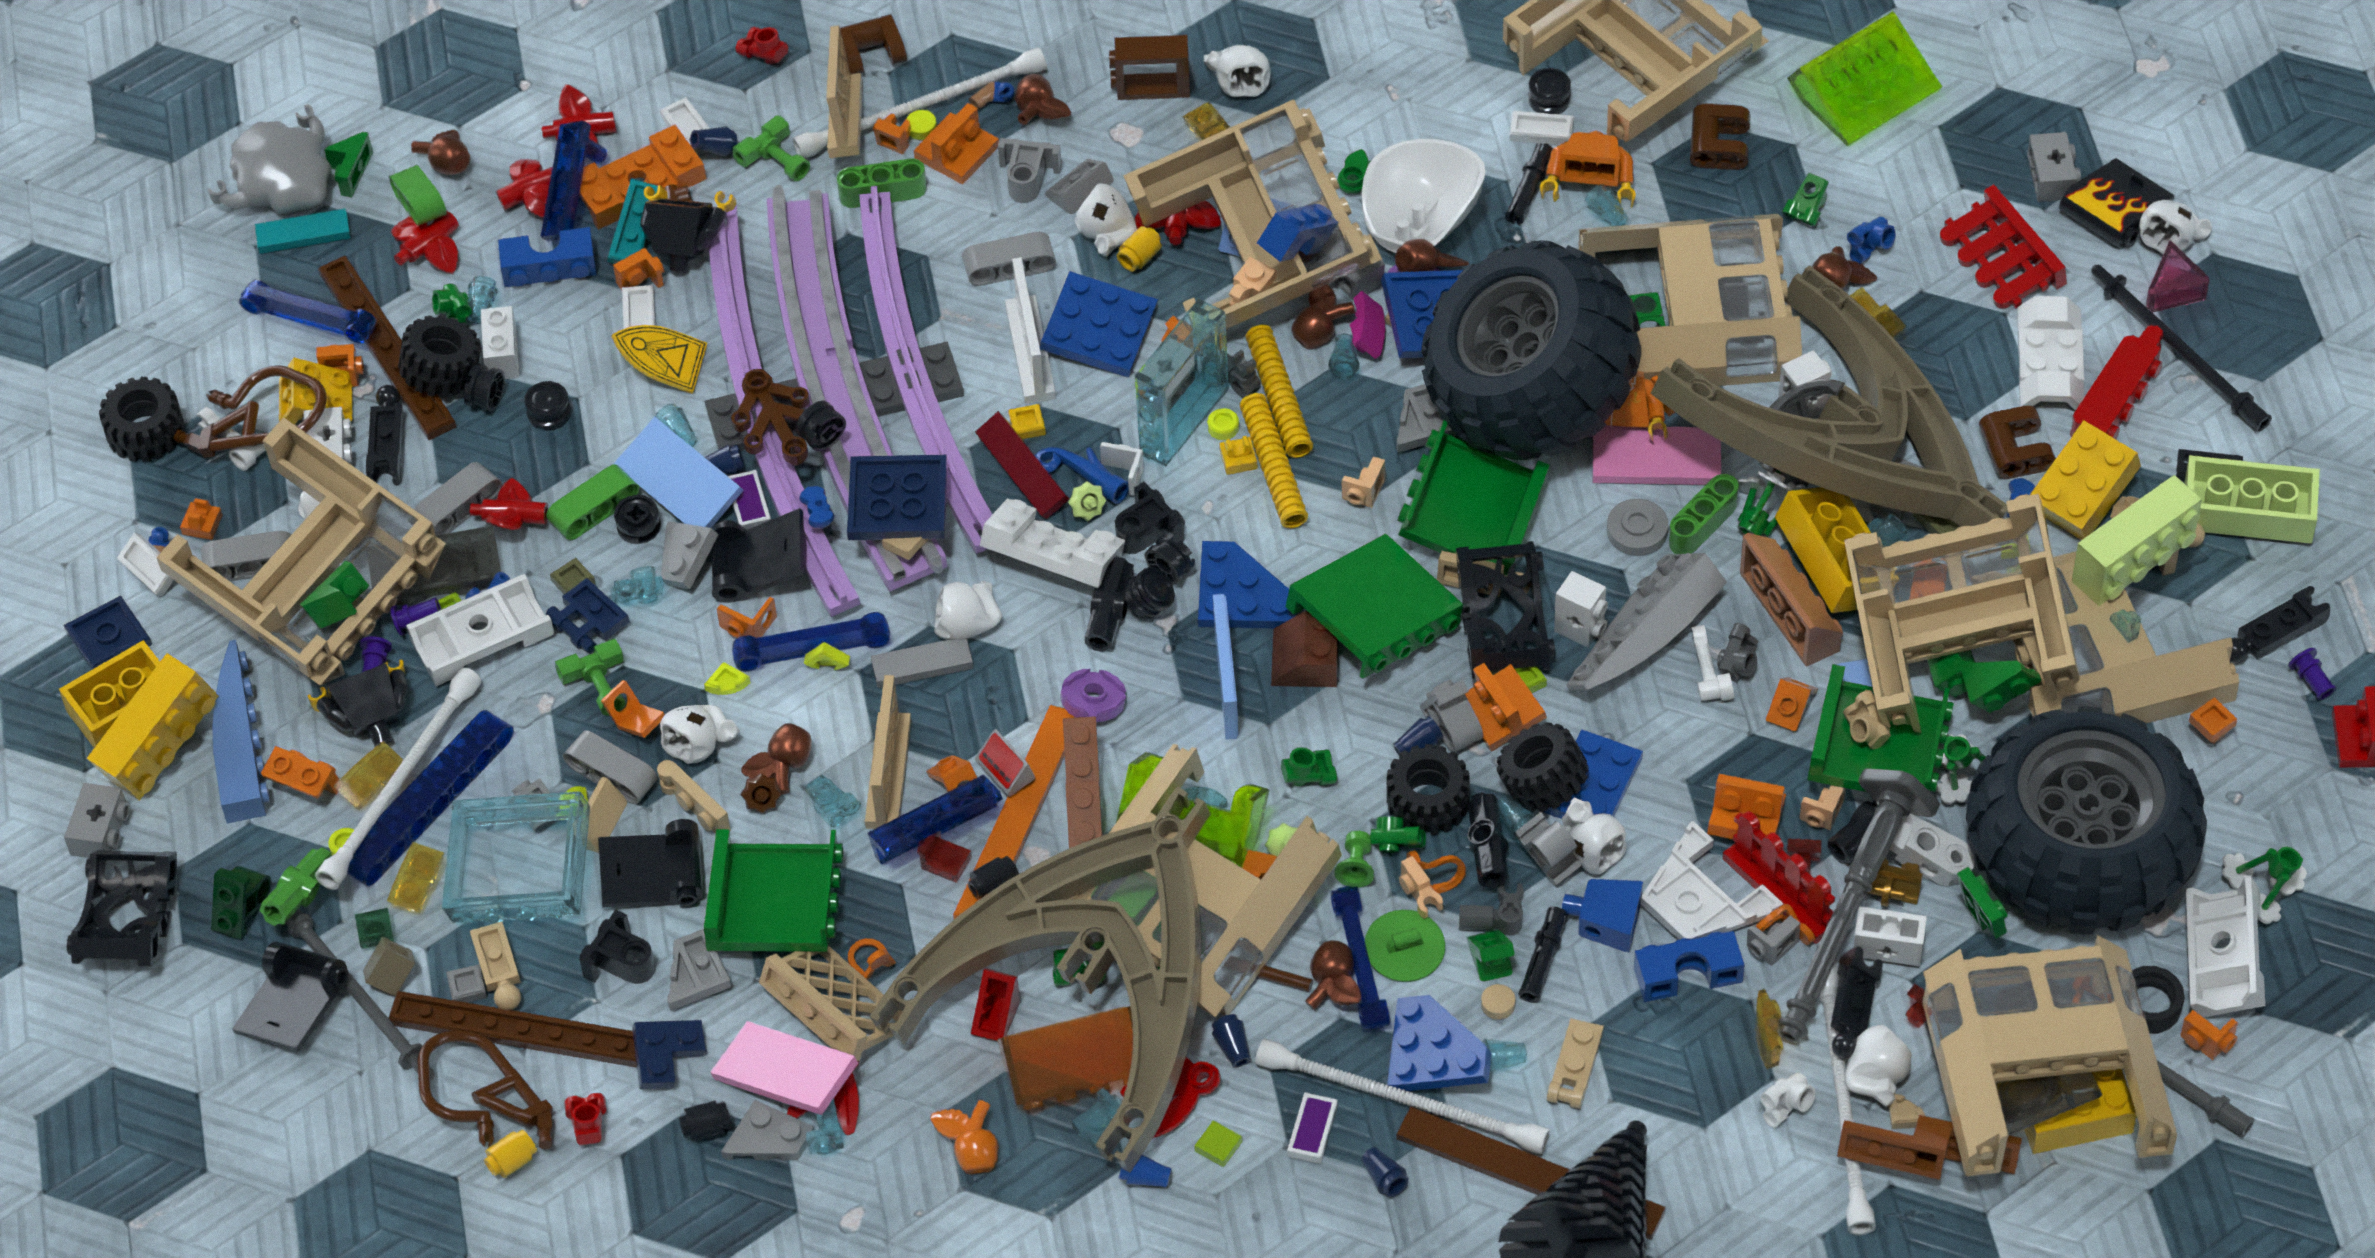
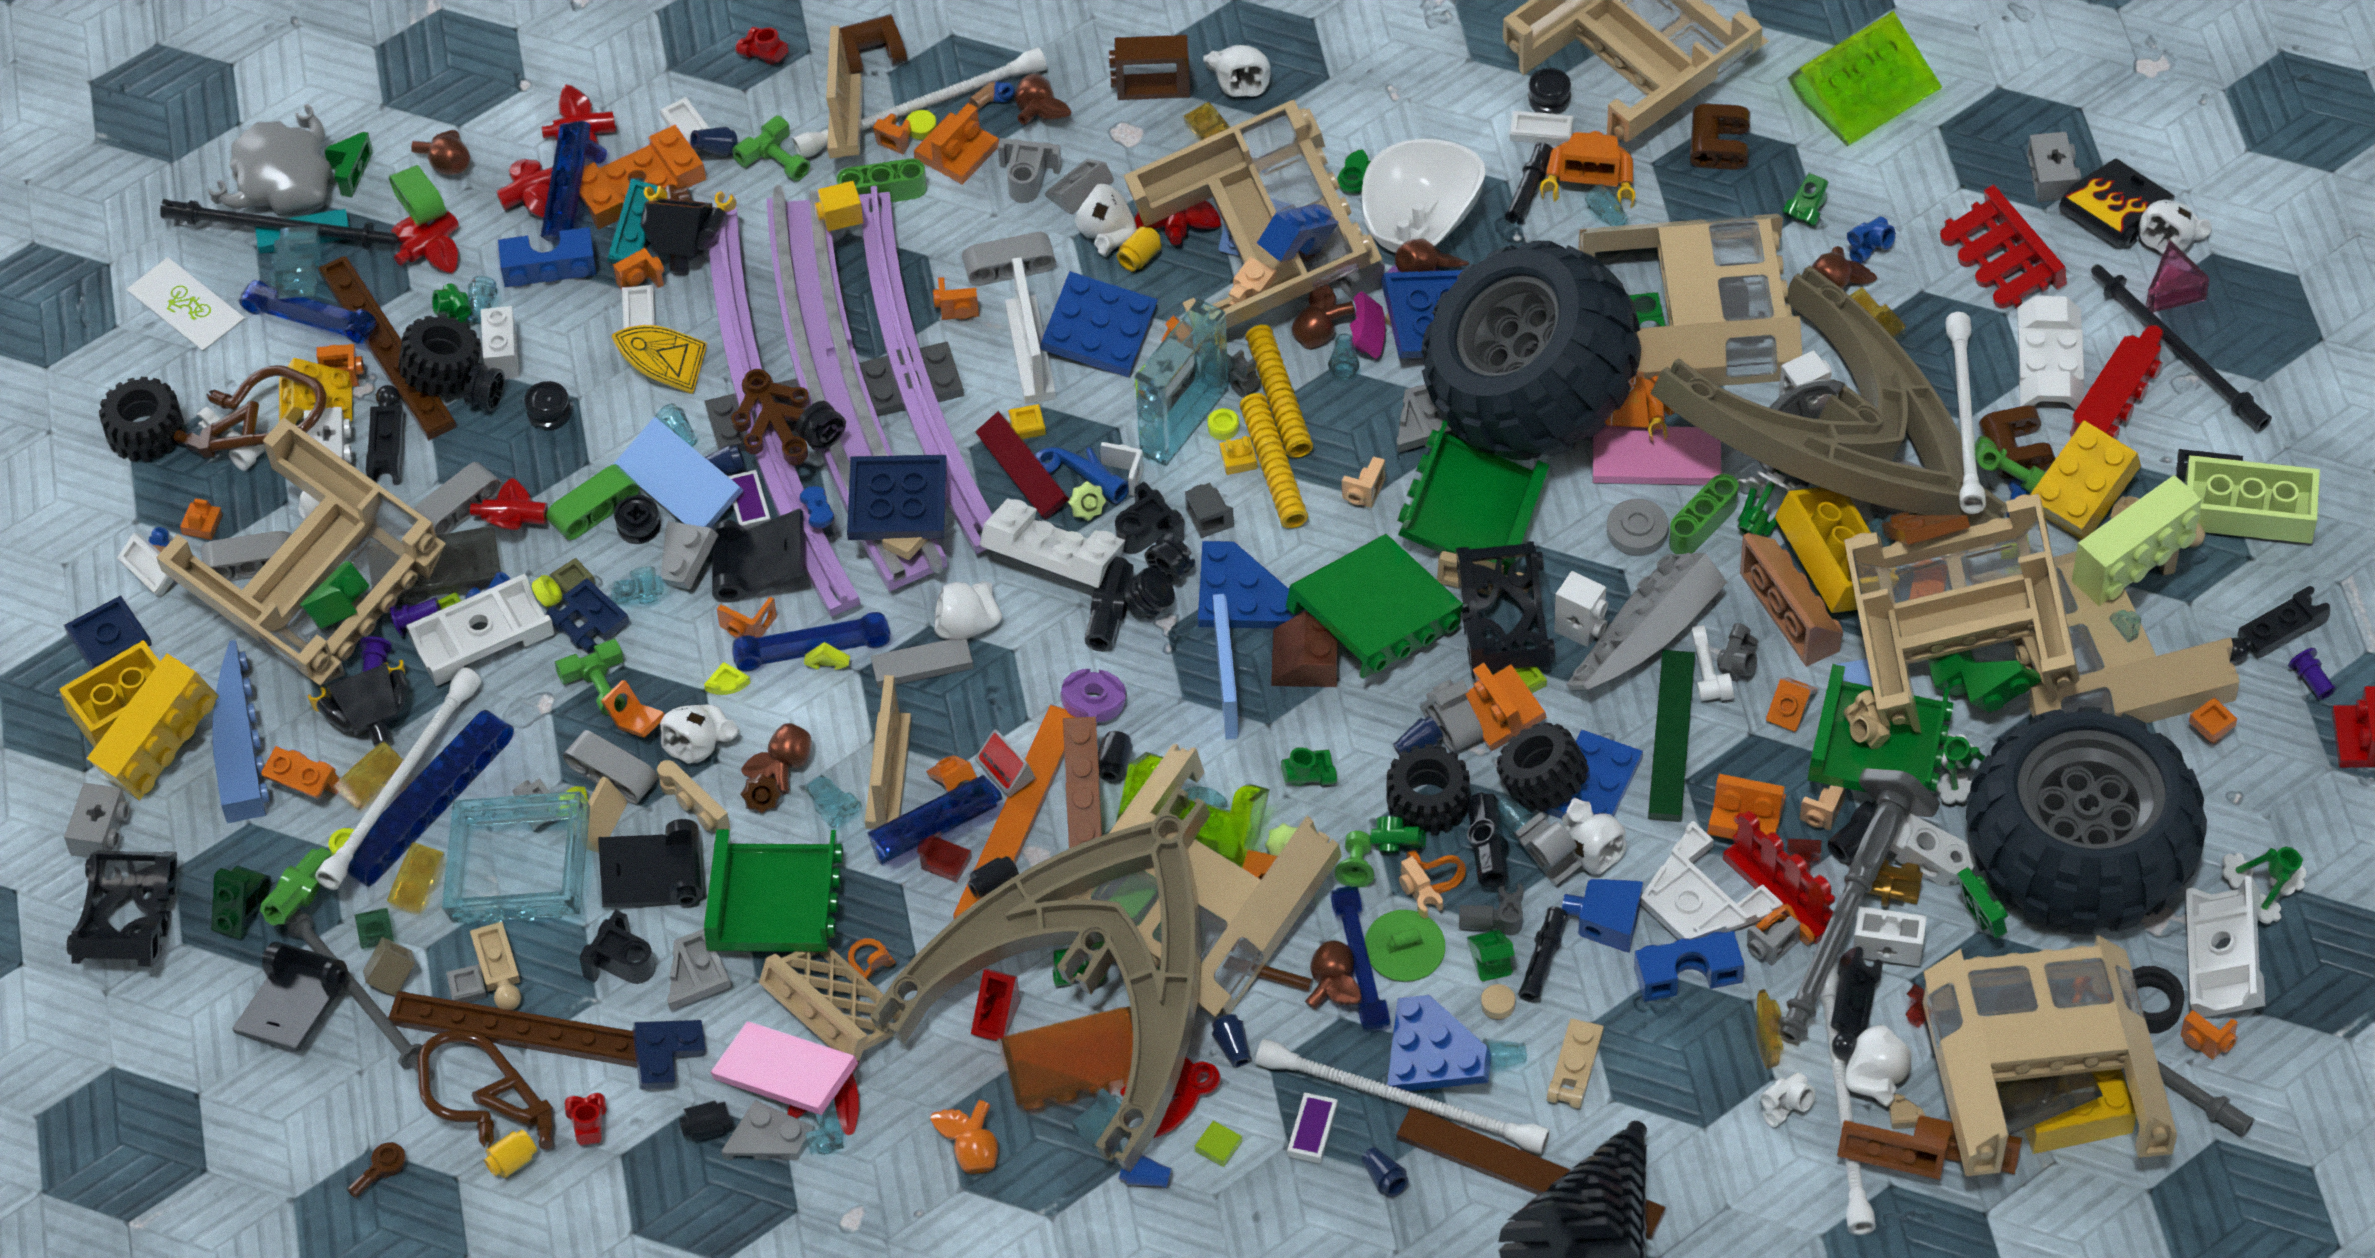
(185, 303): none -> white sticker
(193, 212): none -> black bar
(296, 261): none -> clear light blue arch
(386, 1161): none -> reddish brown plate
(547, 591): none -> neon yellow tile
(839, 206): none -> yellow brick
(956, 302): none -> orange bracket
(1114, 756): none -> black brick
(1208, 510): none -> dark grey window
(1671, 735): none -> dark green tile
(1917, 528): none -> dark orange wing
(1972, 494): none -> white hose
(1991, 459): none -> bright green bar

